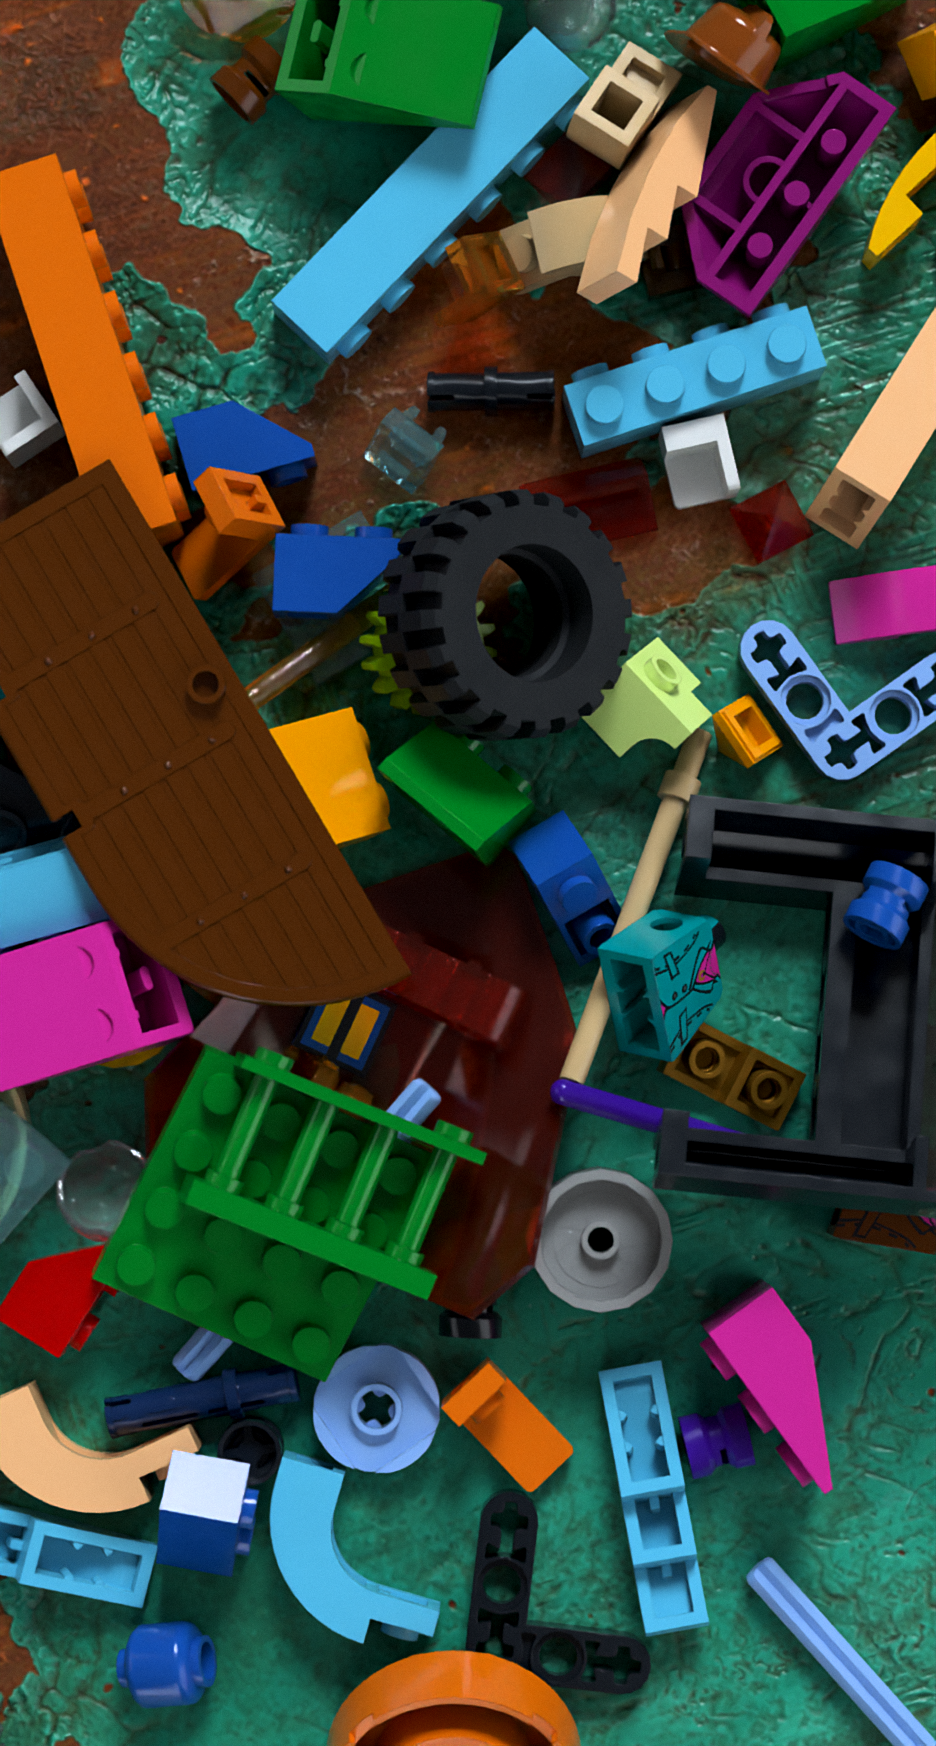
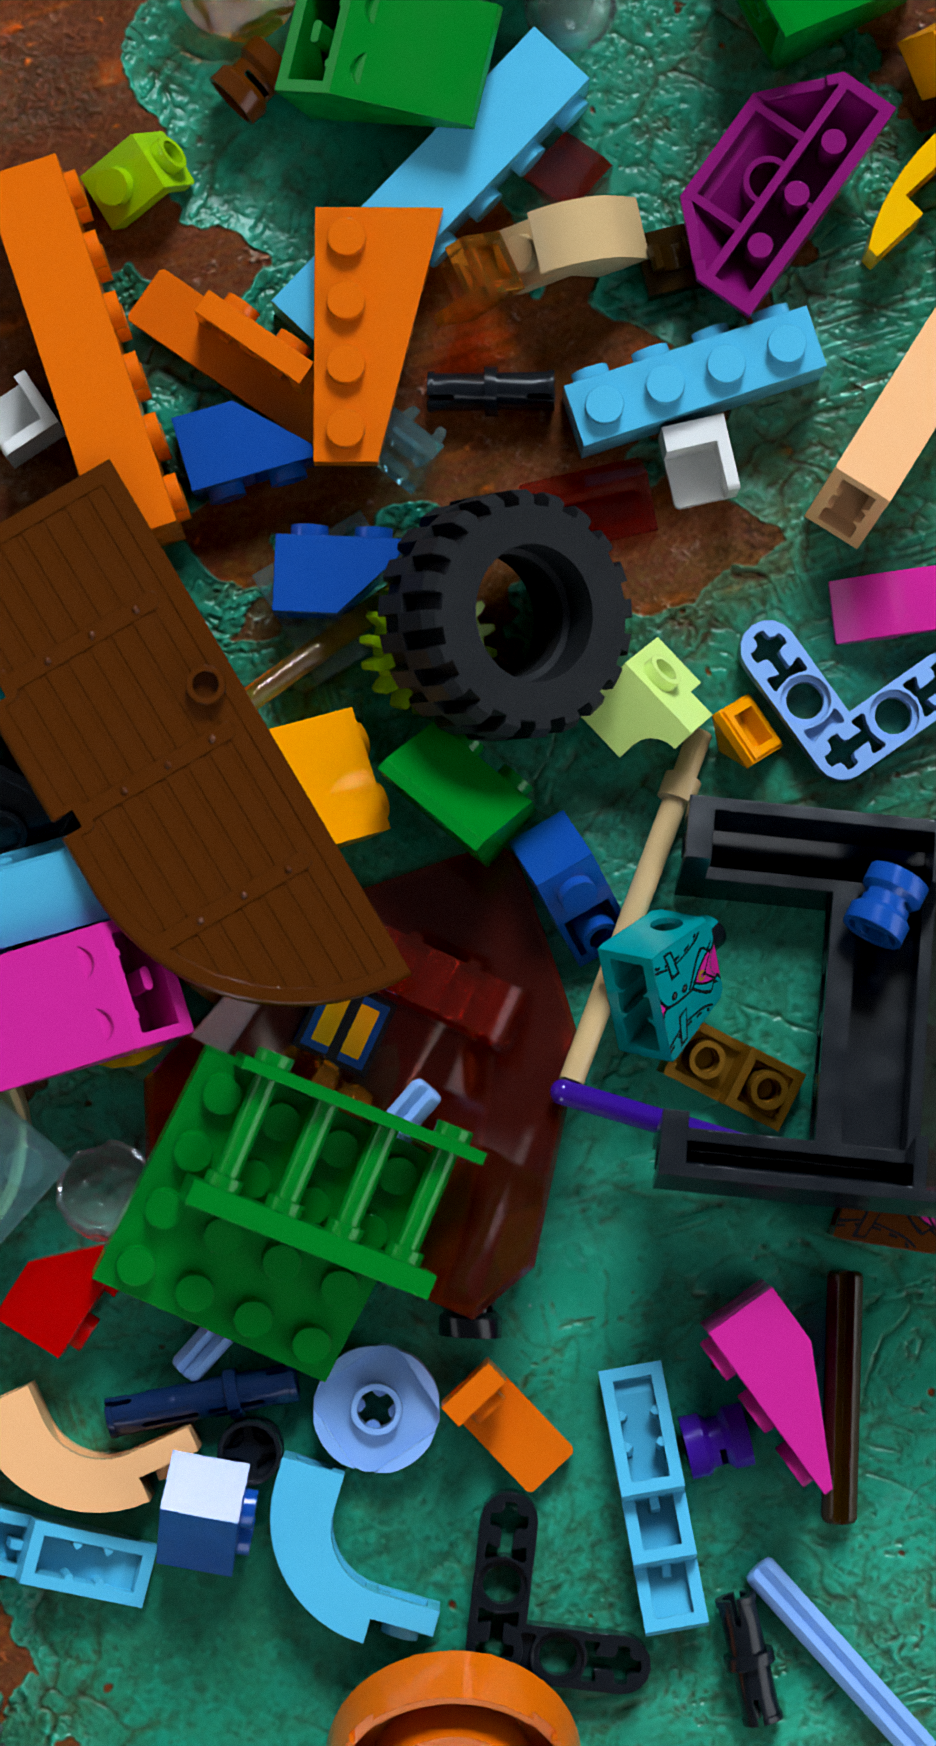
(136, 177): none -> lime bracket
(167, 1664): blue head -> none
(232, 349): none -> orange bracket
(236, 527): orange bracket -> none
(365, 311): none -> orange wing
(622, 105): tan brick -> none
(633, 1260): light grey wheel -> none
(654, 182): light nougat slope -> none
(731, 44): dark orange piece -> none
(749, 1658): none -> black pin
(771, 522): clear red slope -> none
(842, 1393): none -> dark brown axle

